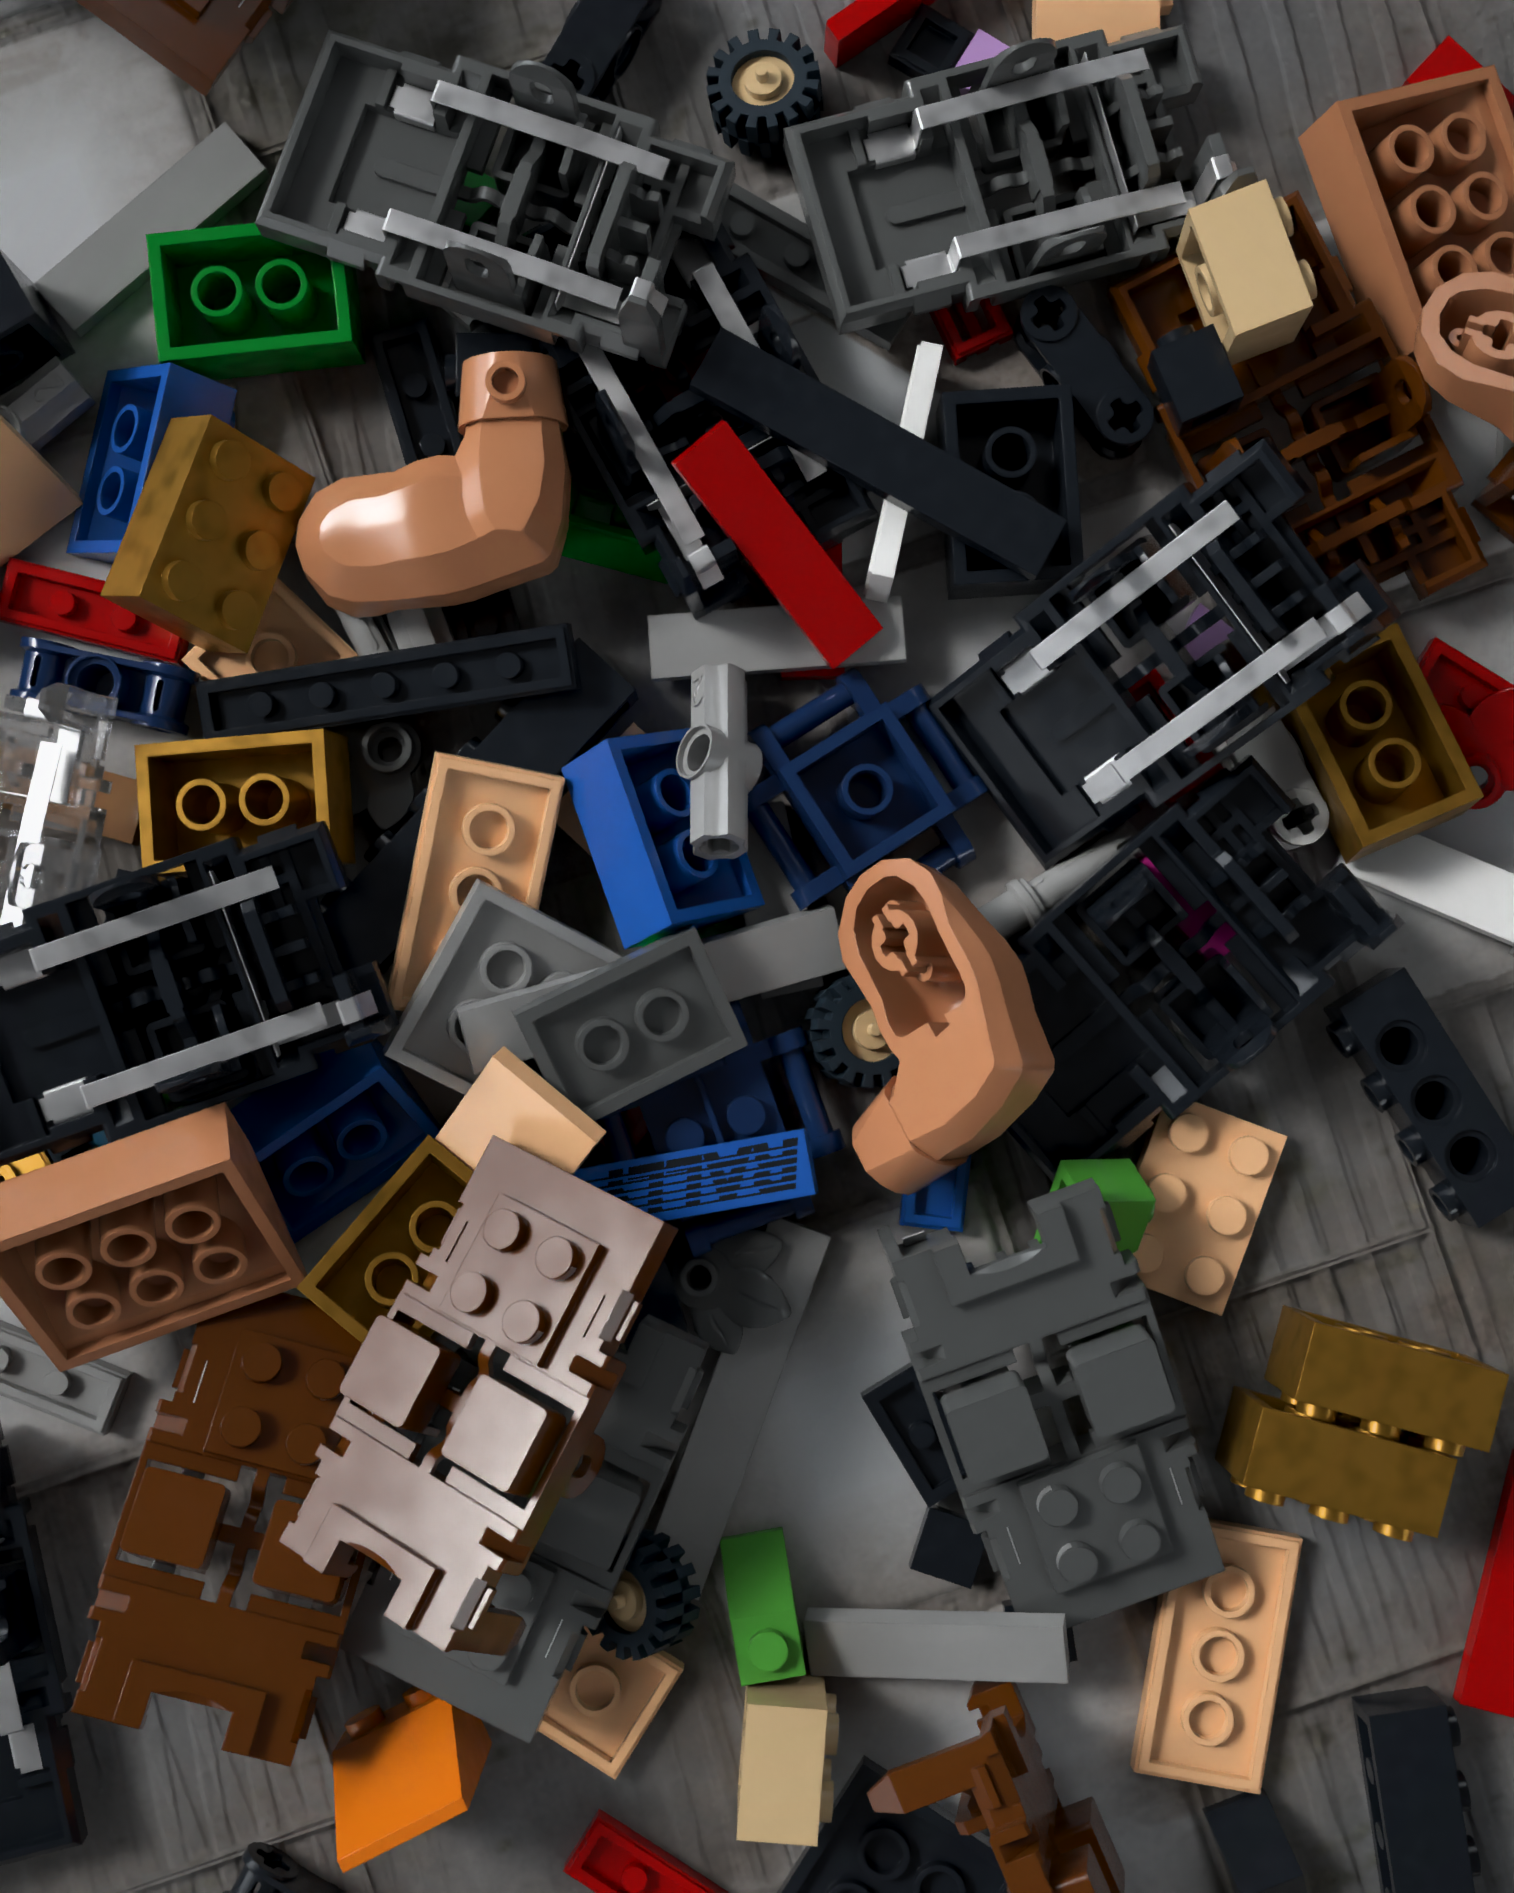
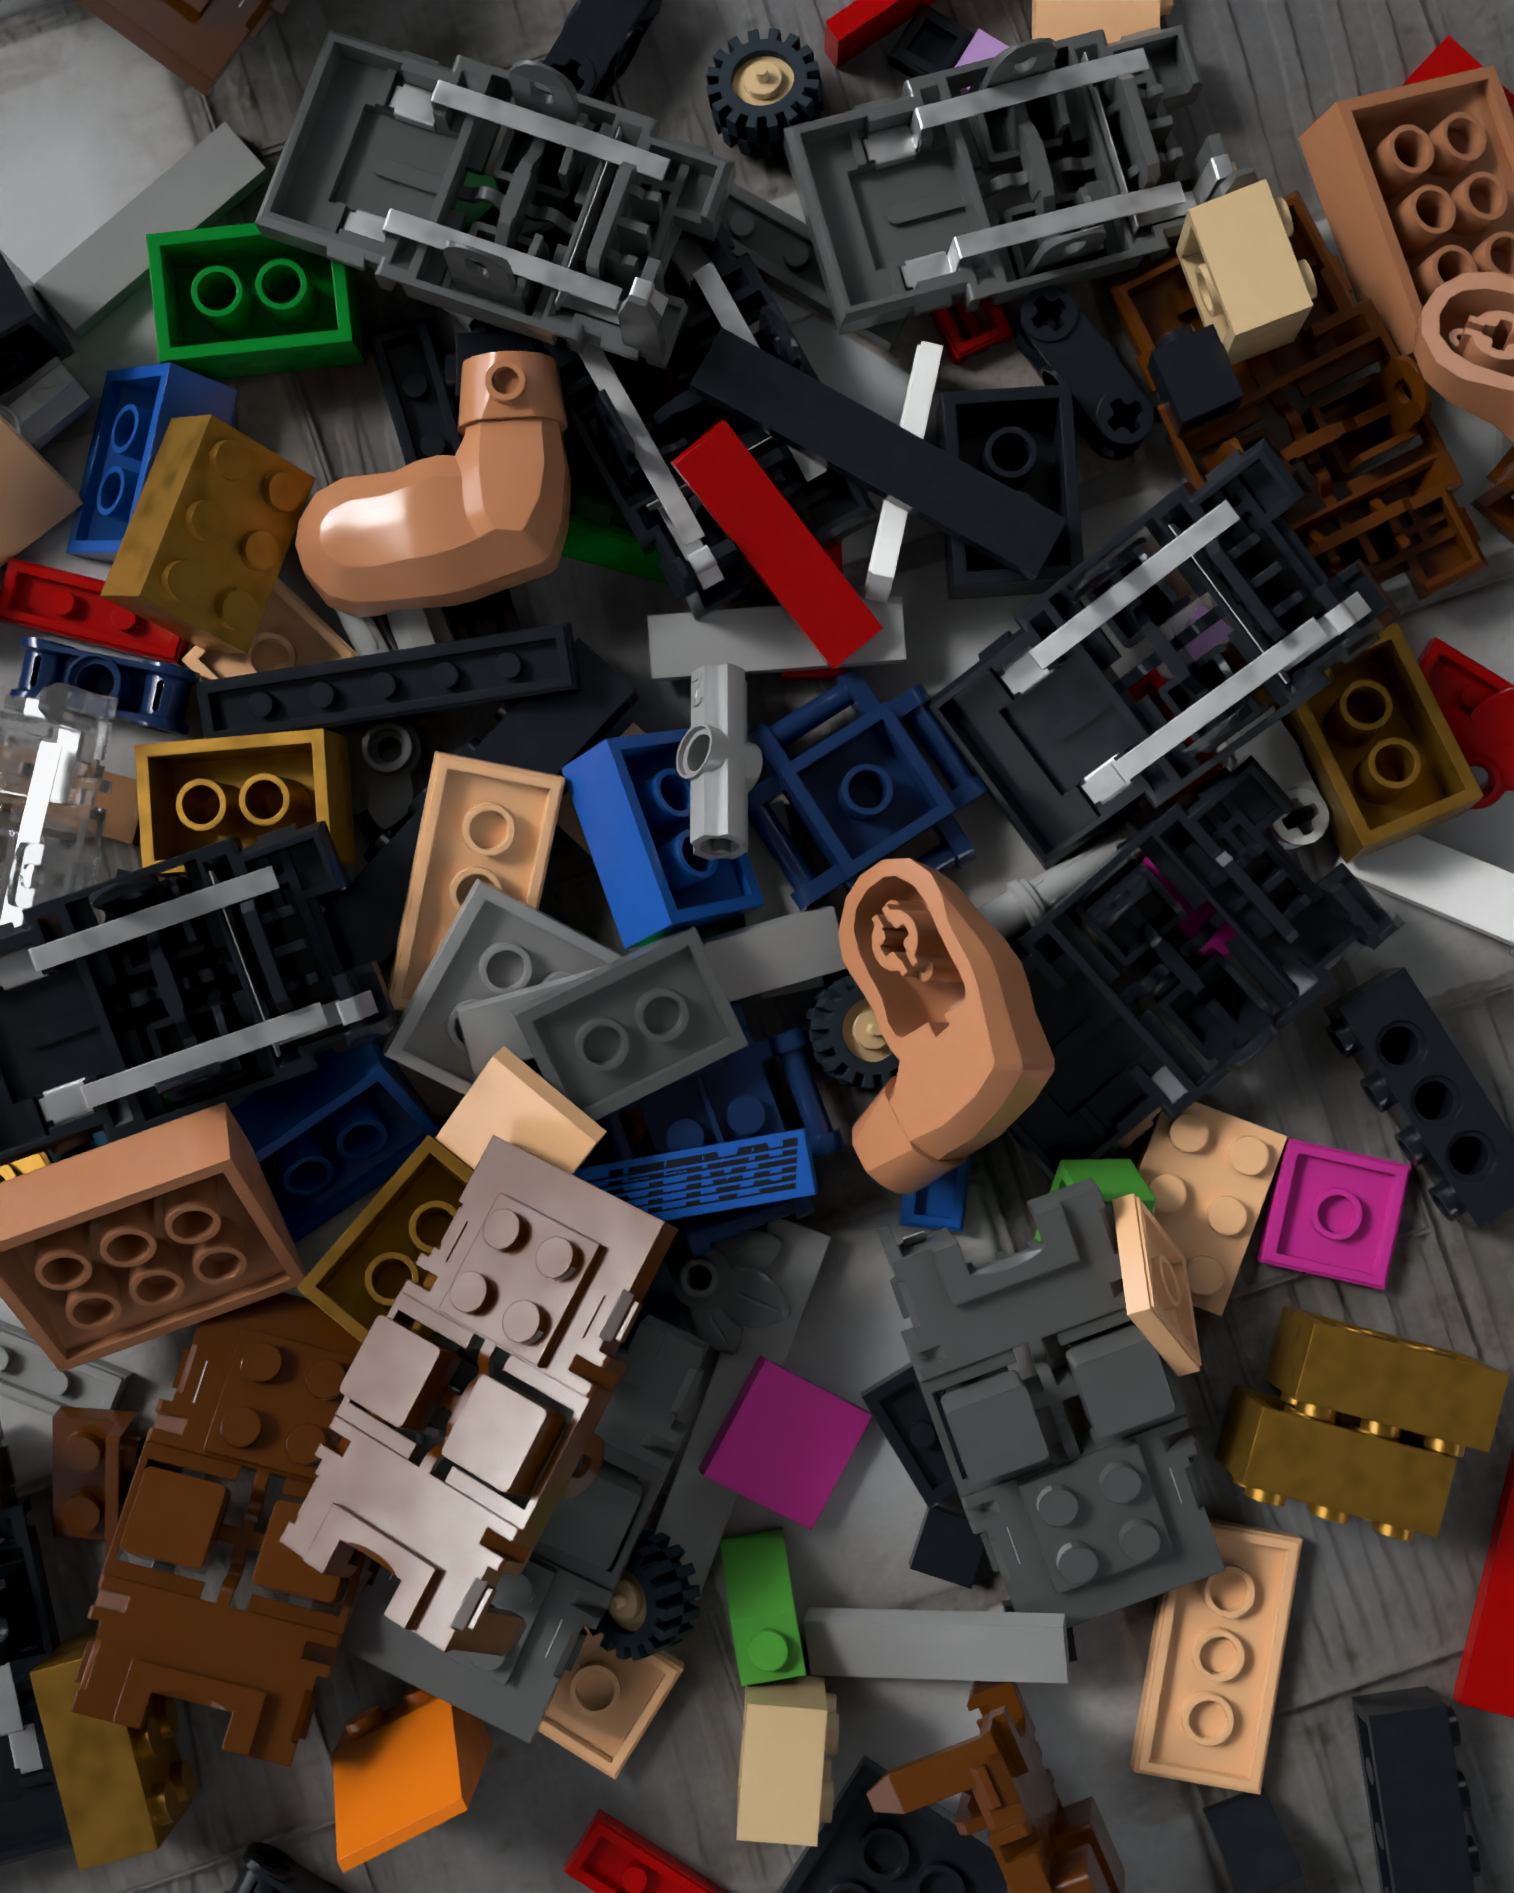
(92, 1470): none -> reddish brown bracket
(115, 1782): none -> pearl gold brick
(785, 1442): none -> dark pink tile
(1156, 1285): none -> light nougat tile
(1333, 1213): none -> dark pink tile

